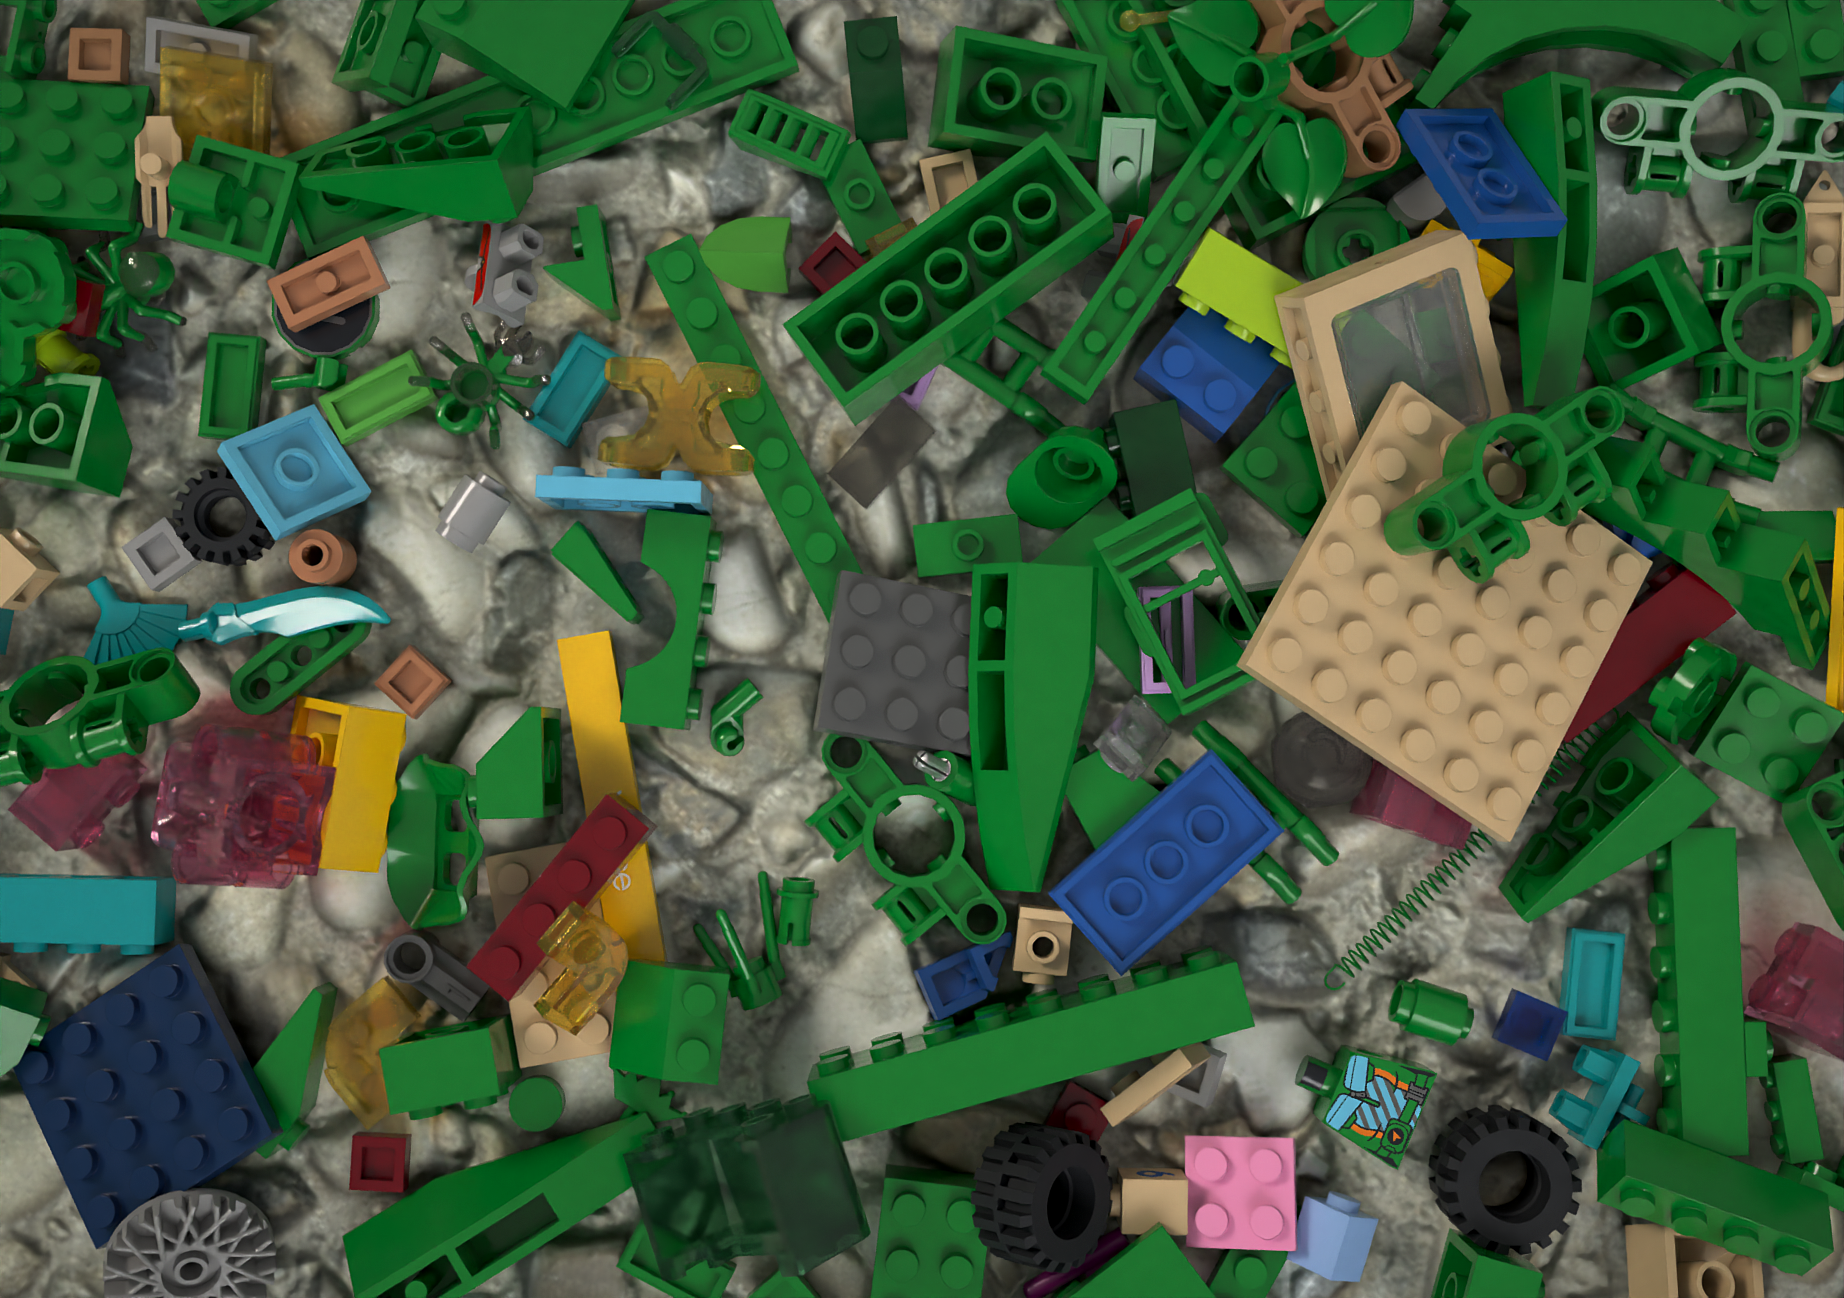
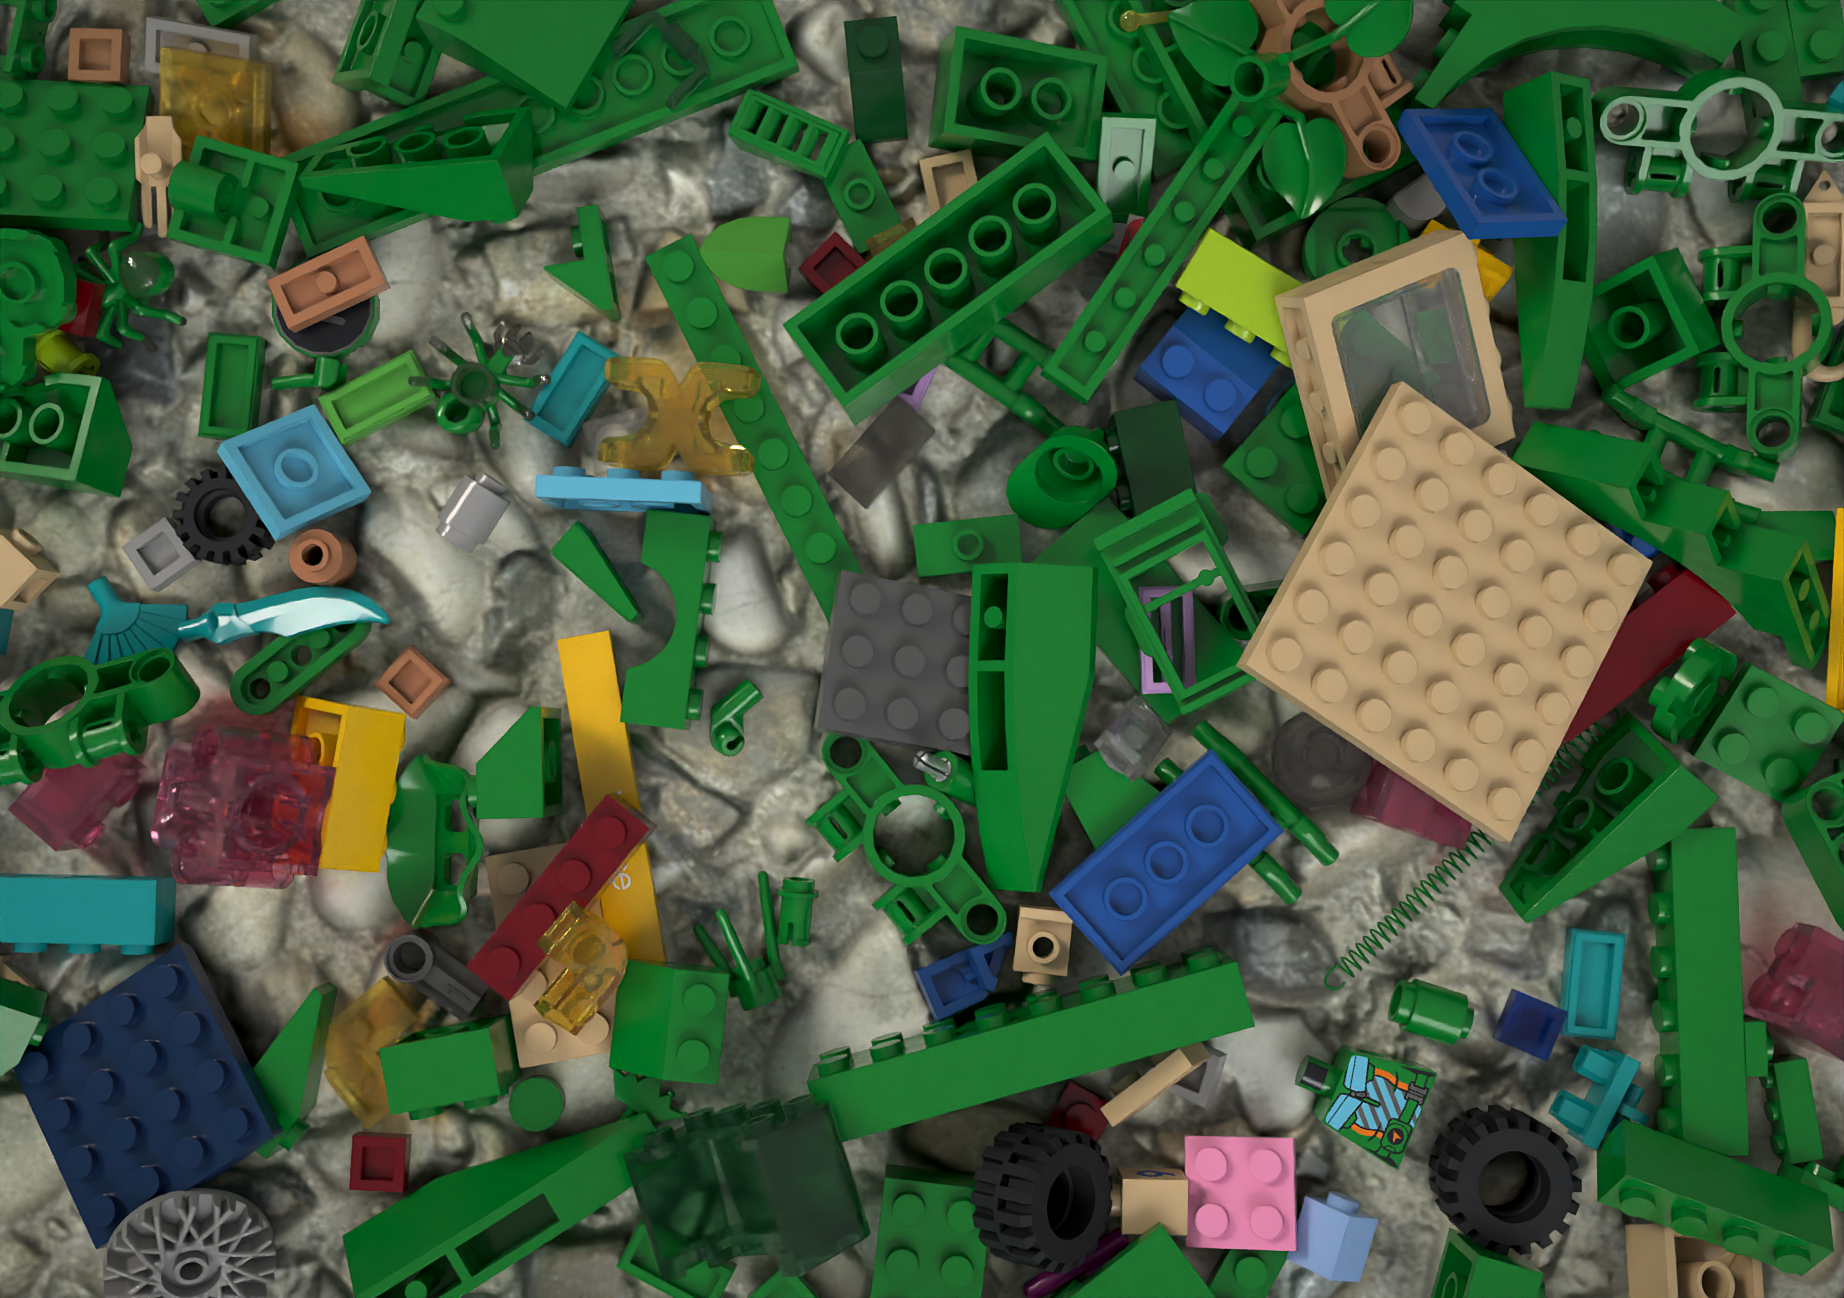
(503, 271): light grey hips -> none
(1558, 460): green piece -> none

